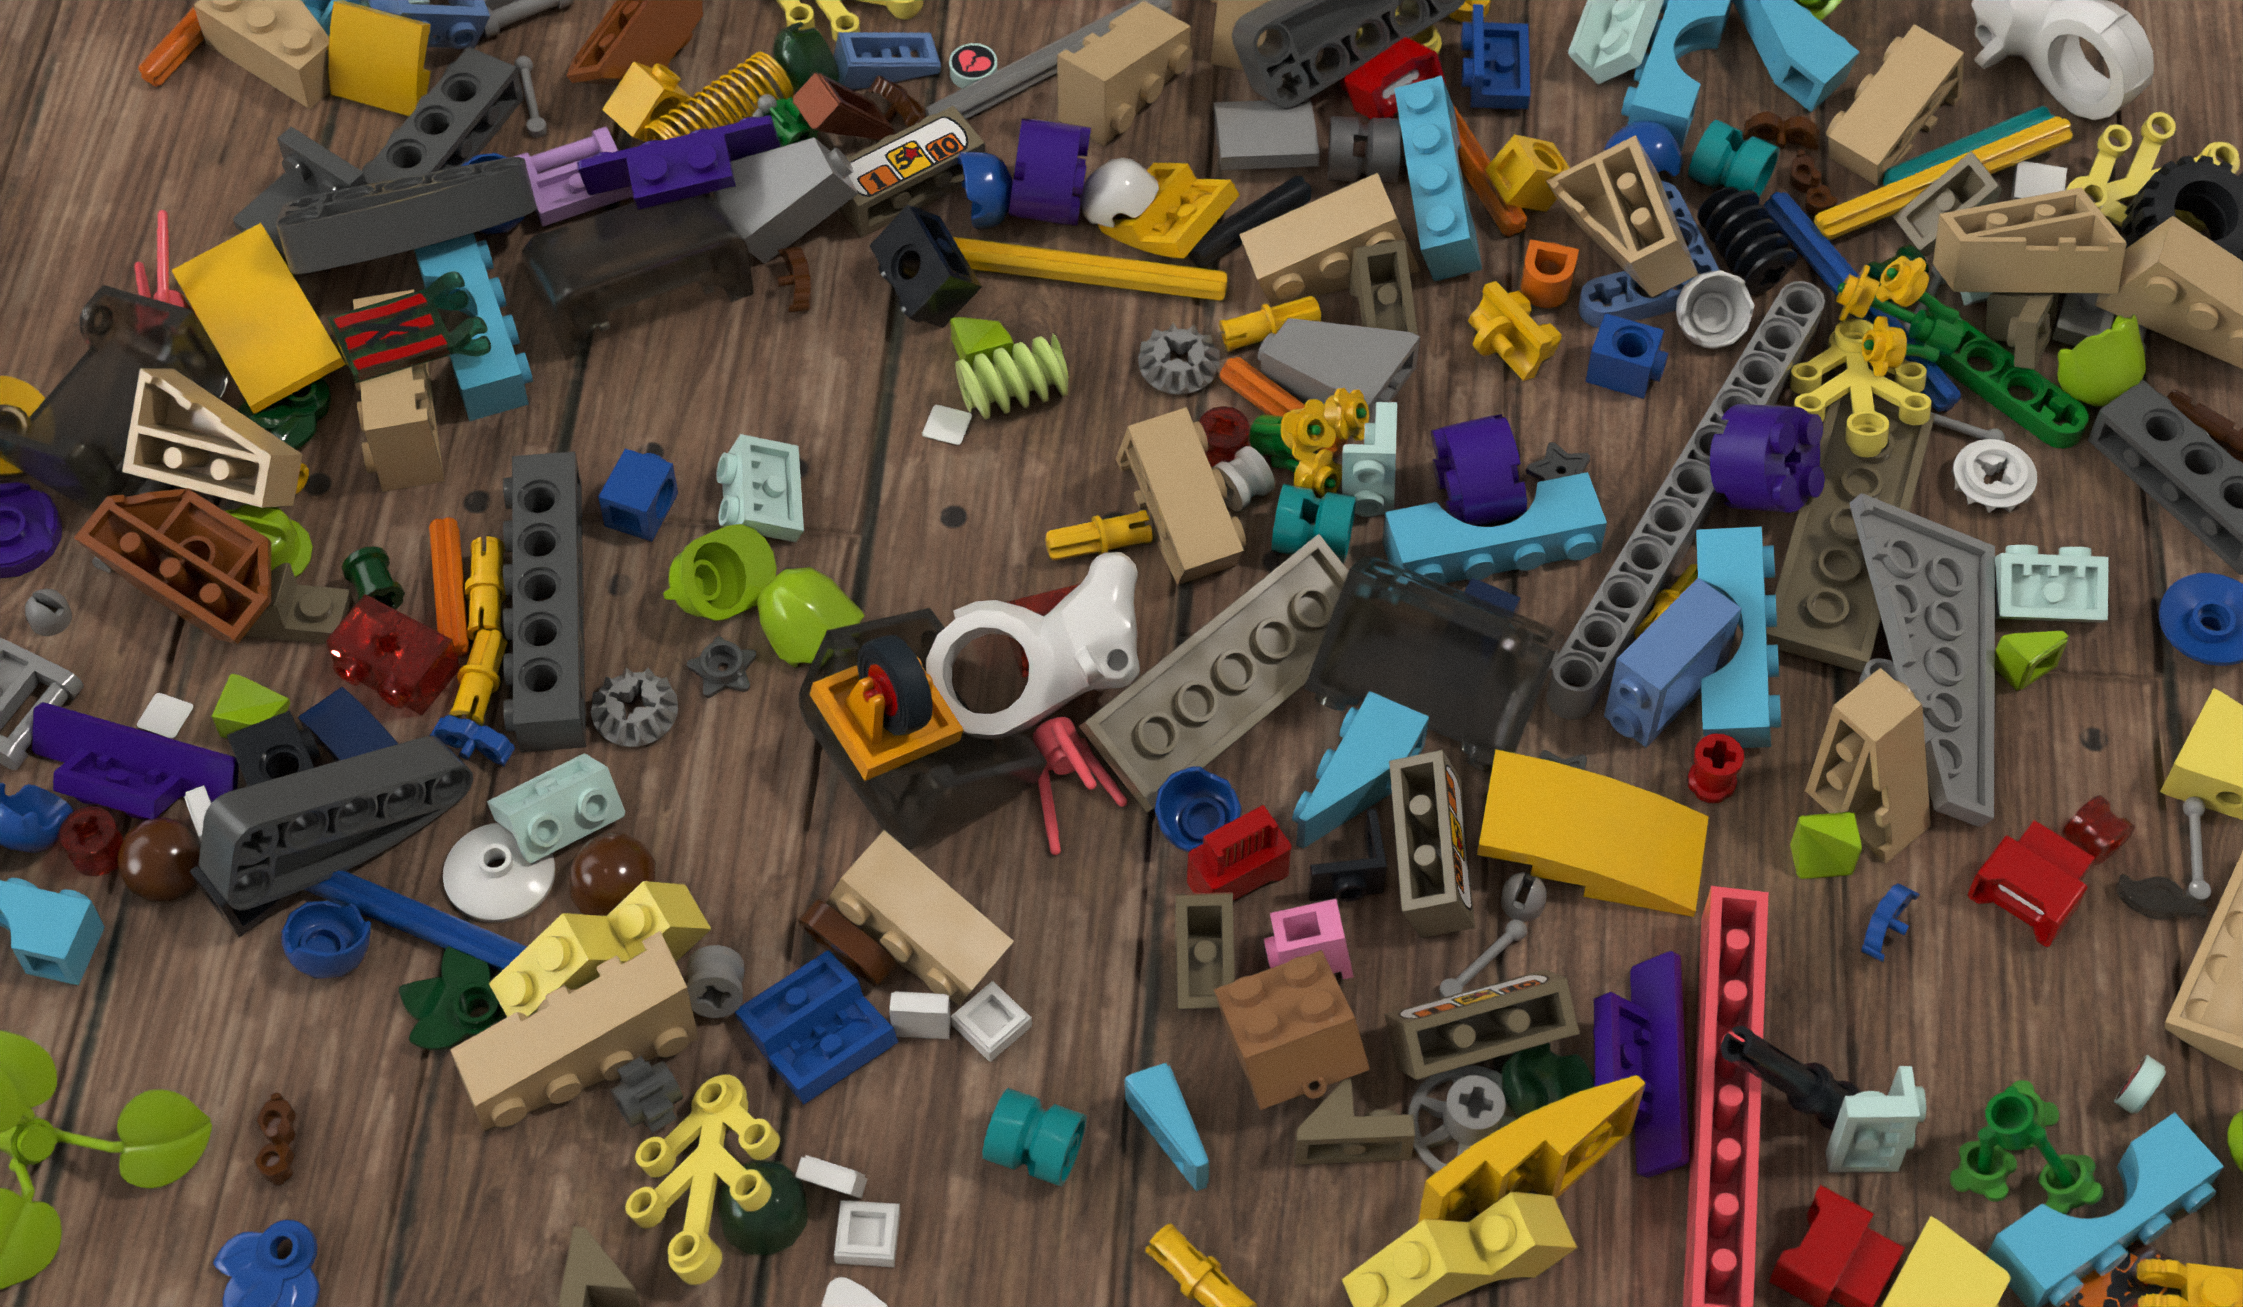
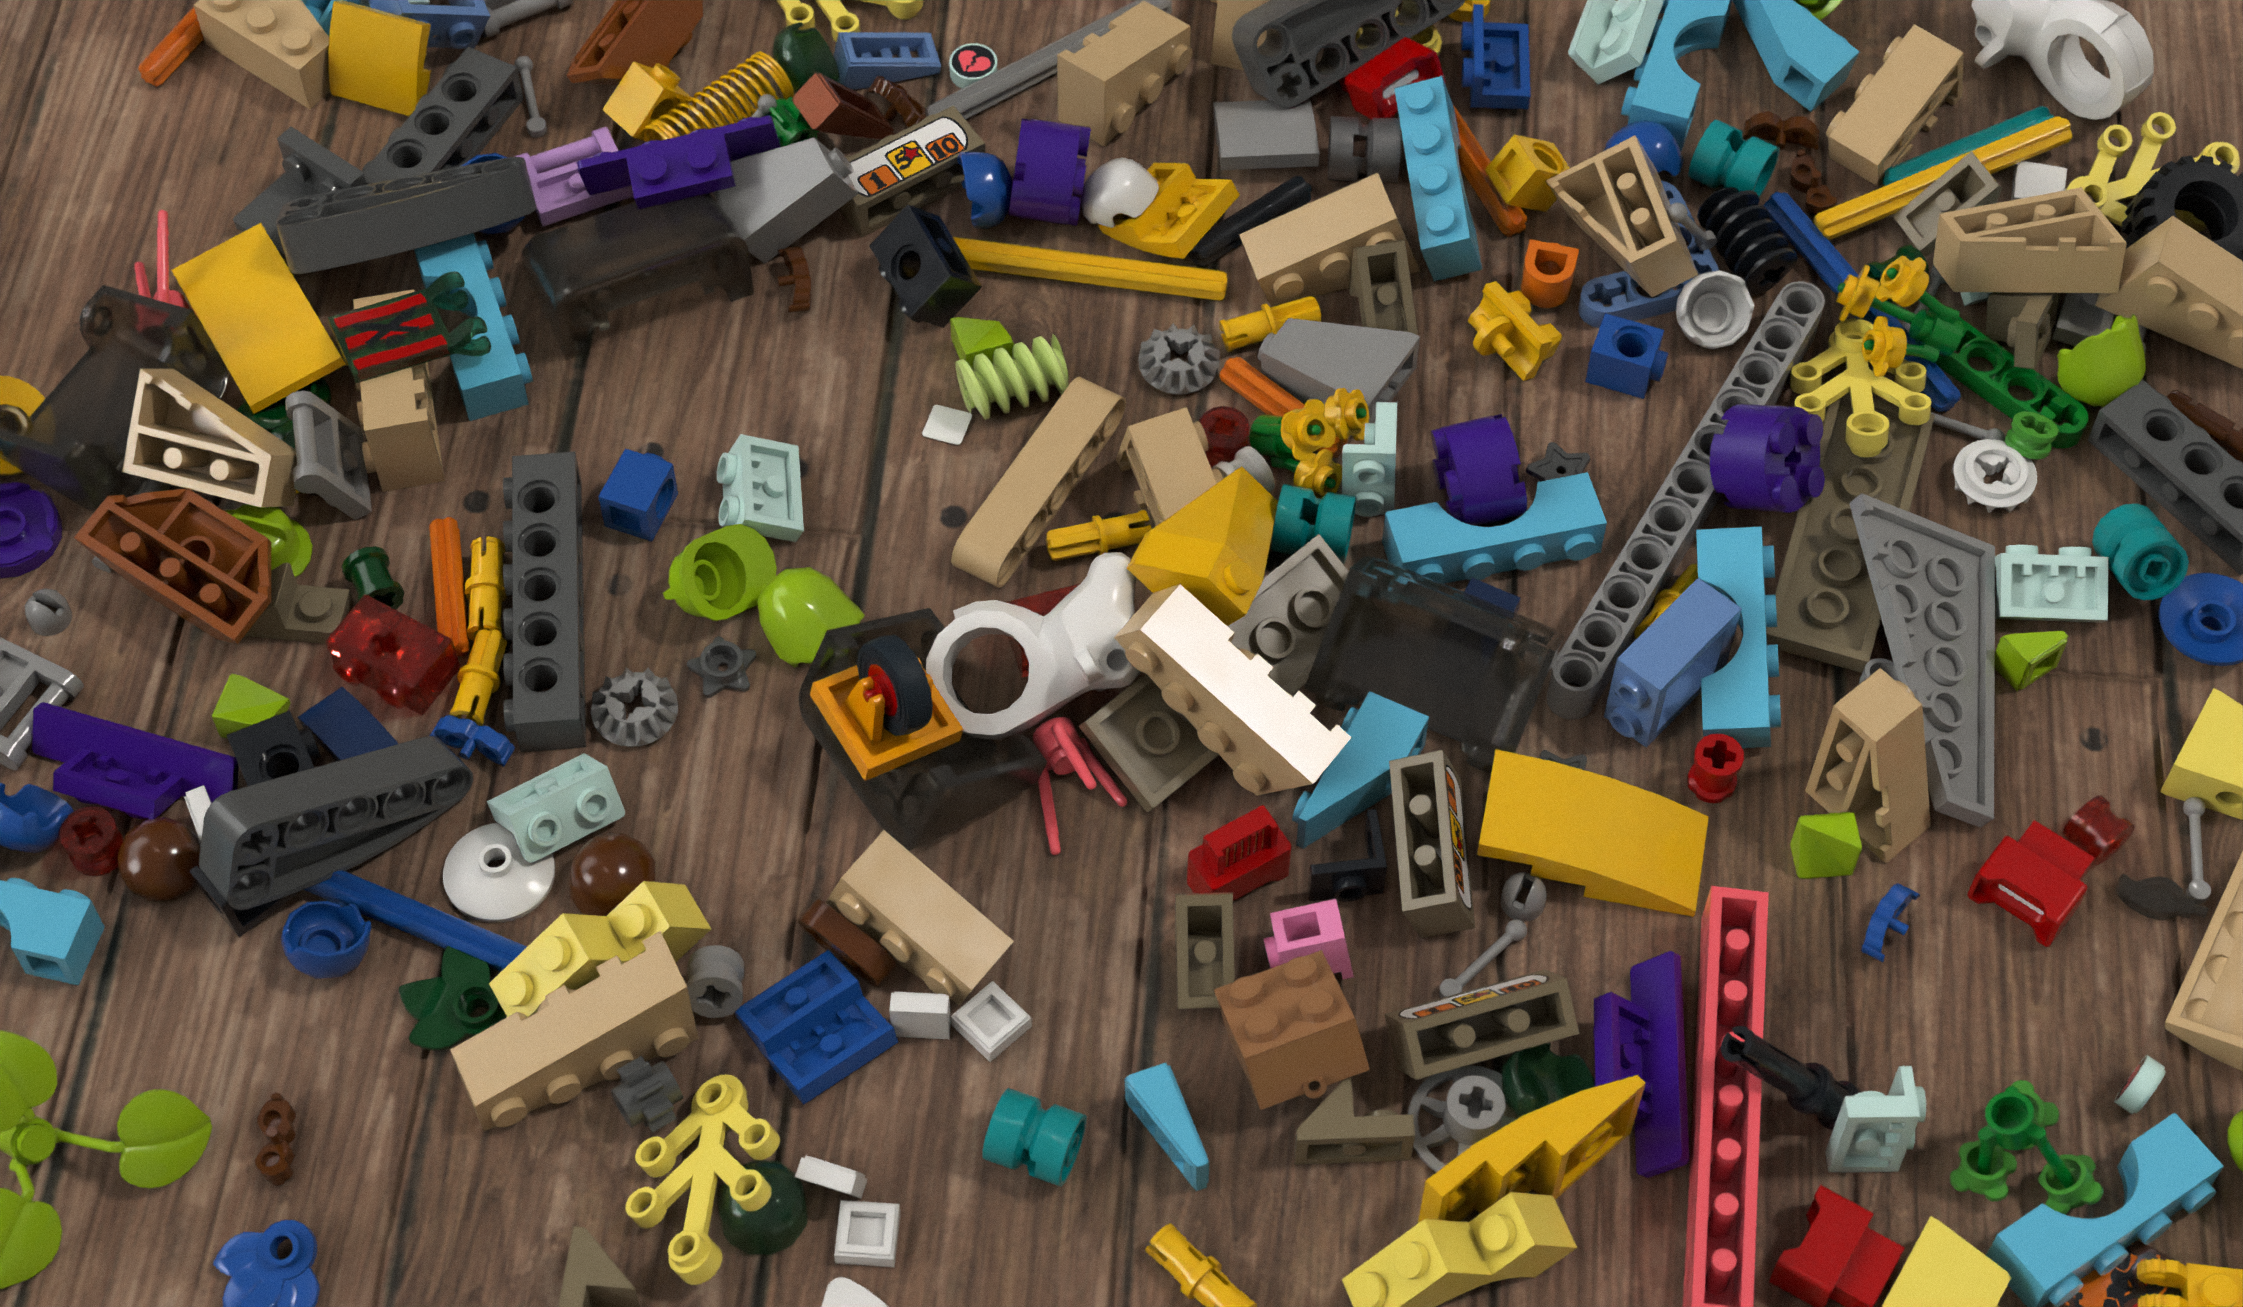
(165, 715): white sticker -> none
(337, 447): none -> light grey plate
(1038, 482): none -> tan beam
(1194, 805): blue hair -> none
(1213, 546): none -> yellow wedge
(1228, 694): none -> wedge
(1704, 240): none -> light grey hinge
(2031, 435): none -> bright green bush
(2140, 551): none -> teal wheel

